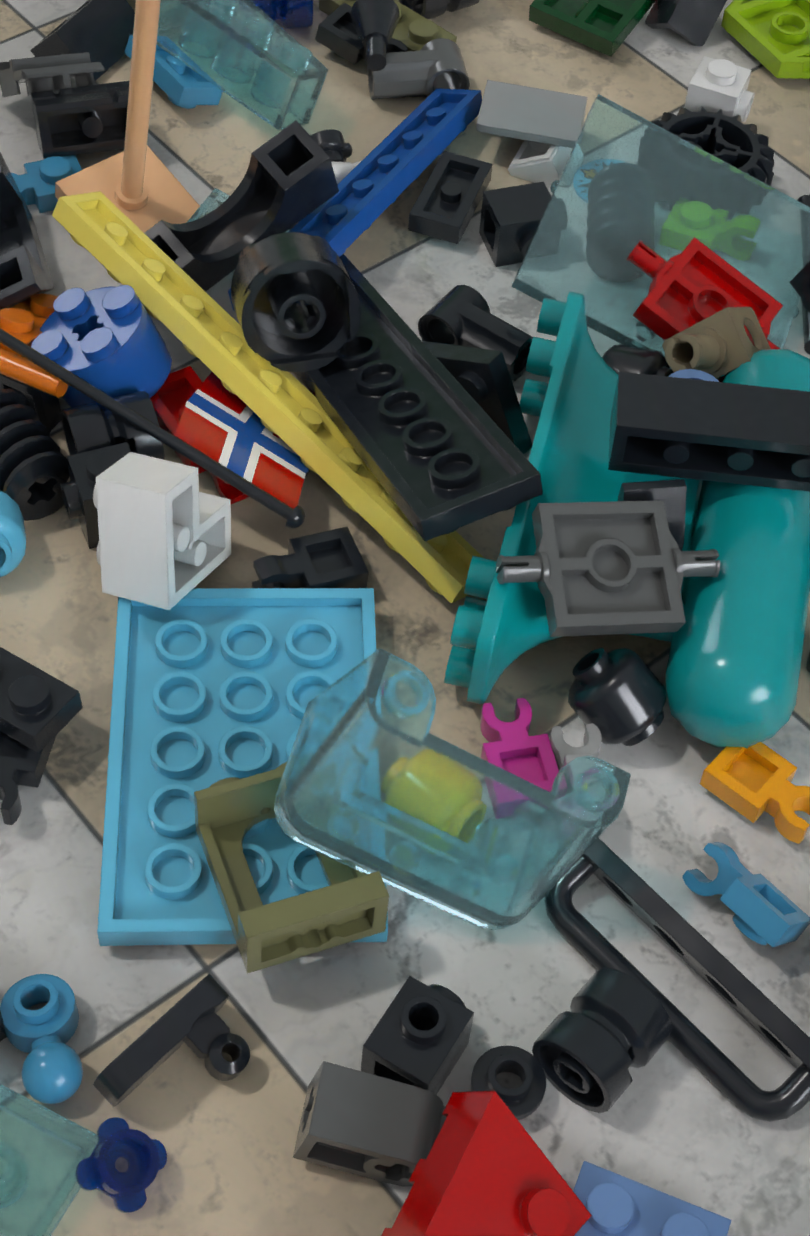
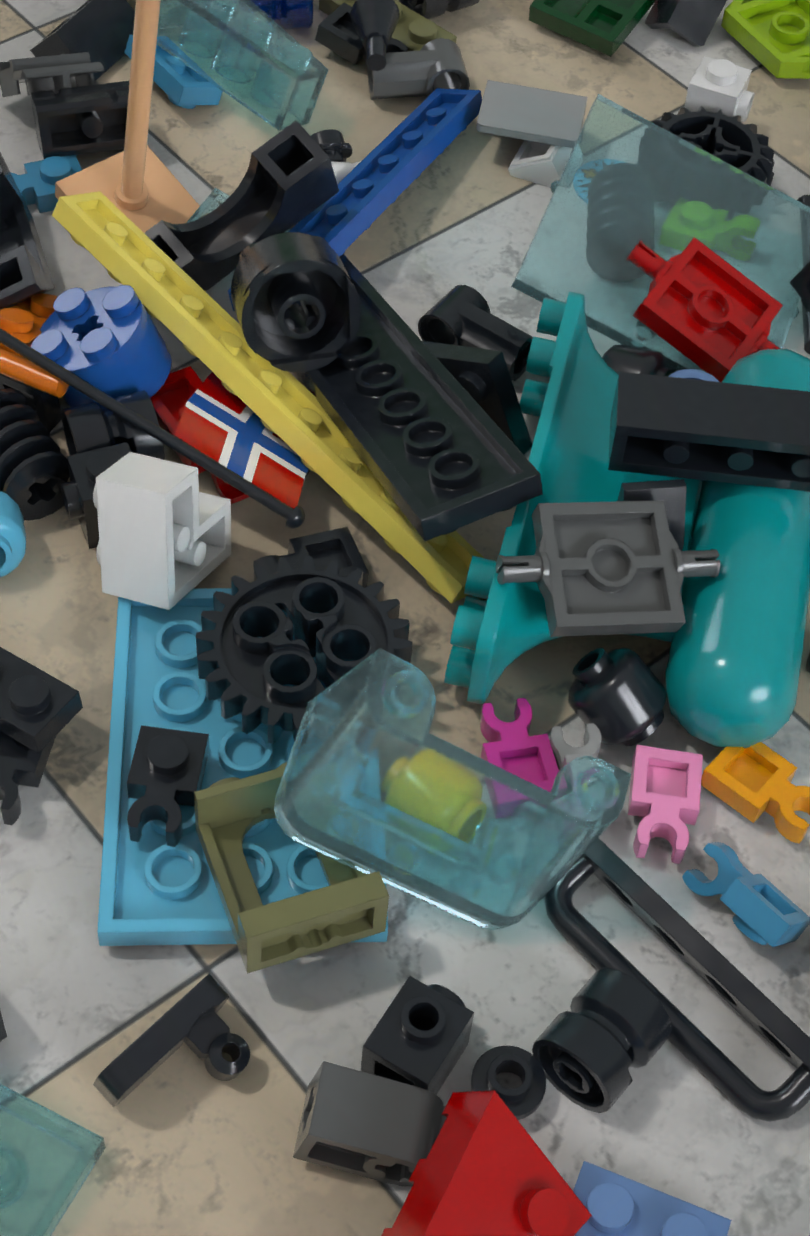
(51, 1068): dark azure plate -> none
(144, 1160): clear blue plate -> none
(165, 773): none -> black plate
(330, 621): none -> black gear
(450, 197): black plate -> none
(511, 220): black brick -> none
(667, 794): none -> bright pink plate
(716, 343): dark tan bracket -> none

